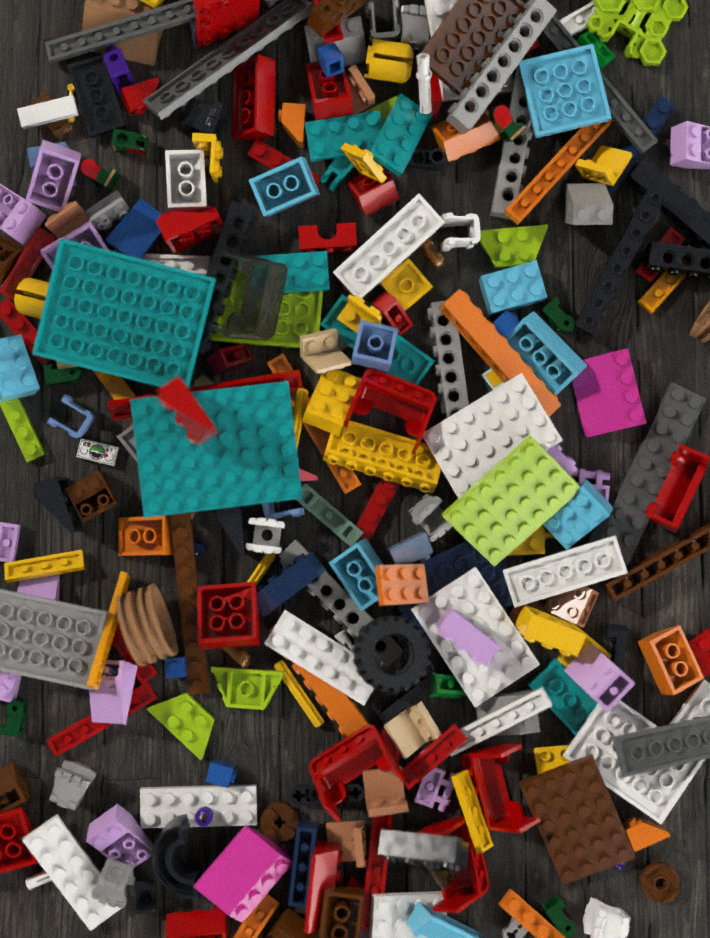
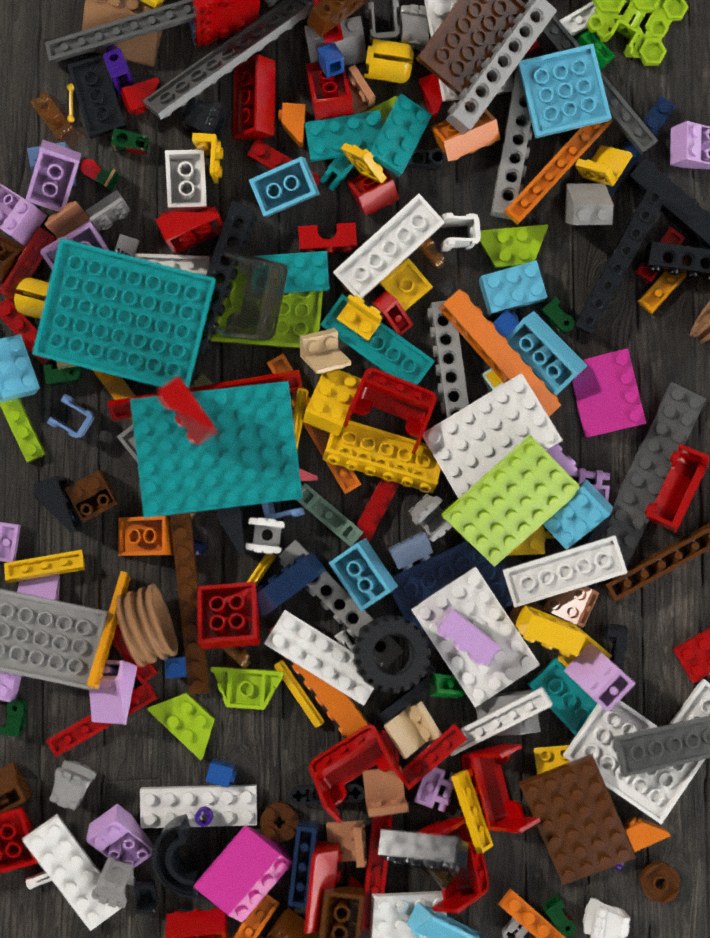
(47, 112): white tile -> none
(97, 452): tile -> none
(136, 231): blue tile -> none
(229, 359): dark red slope -> none
(374, 345): medium blue slope -> none
(401, 584): orange plate -> none
(423, 76): white pin -> none
(505, 124): leg -> none
(670, 660): orange slope -> none

